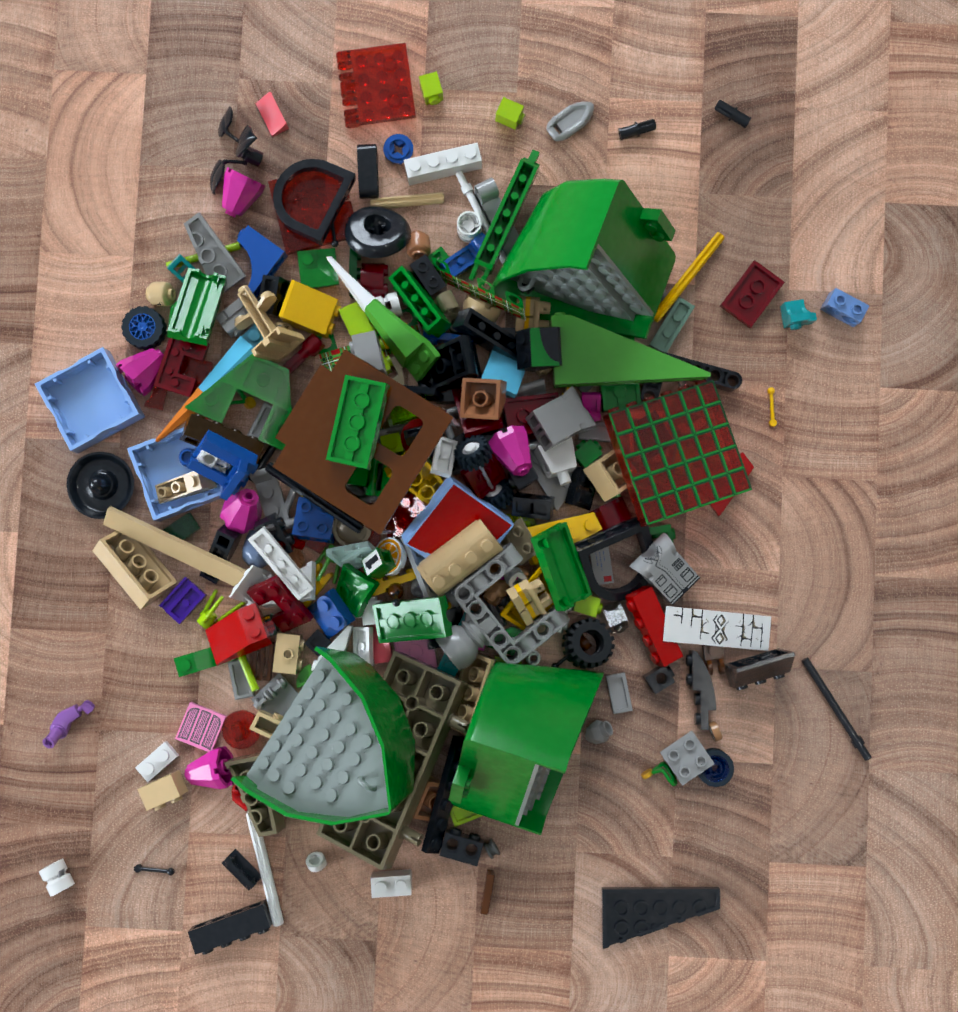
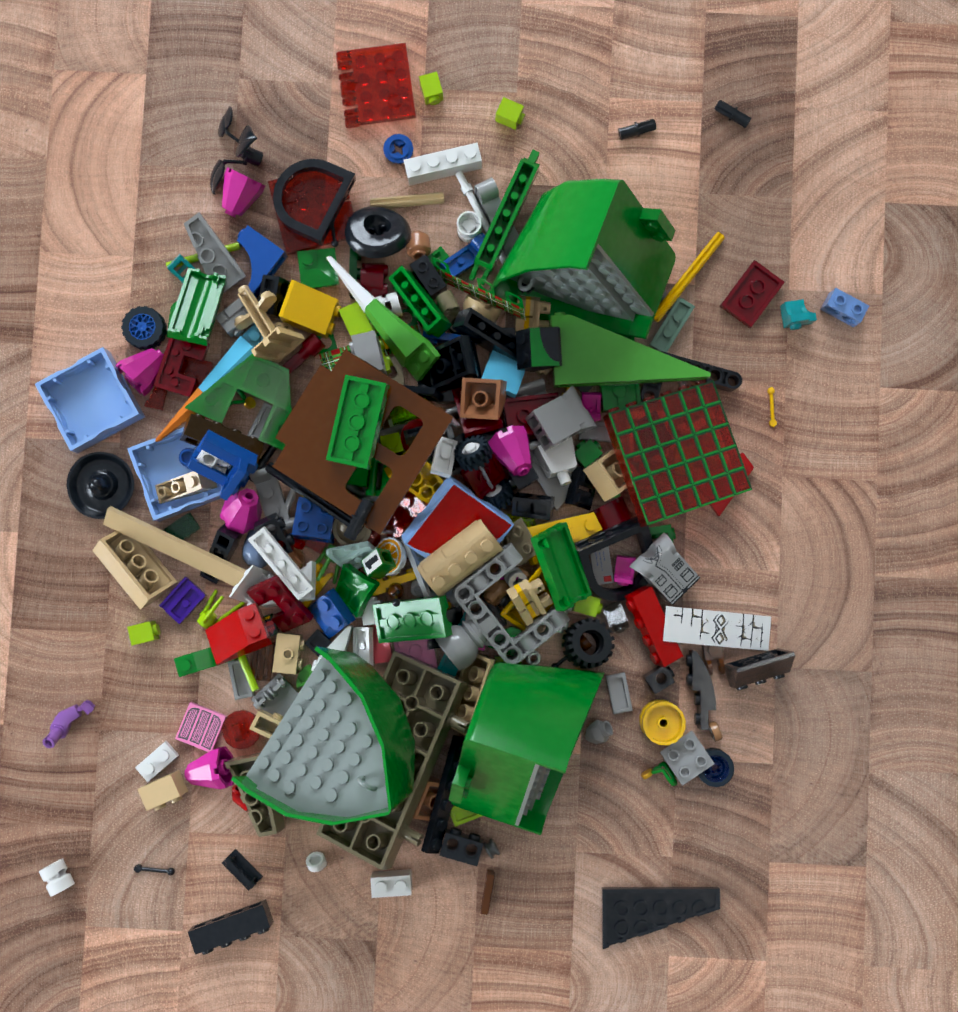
(144, 632): none -> lime brick
(160, 294): tan head -> none
(266, 875): white axle -> none
(271, 115): coral slope -> none
(358, 519): none -> black axle
(367, 171): black beam -> none
(570, 120): light grey piece -> none
(623, 573): none -> dark pink bracket
(650, 720): none -> yellow wheel
(856, 740): black bar -> none

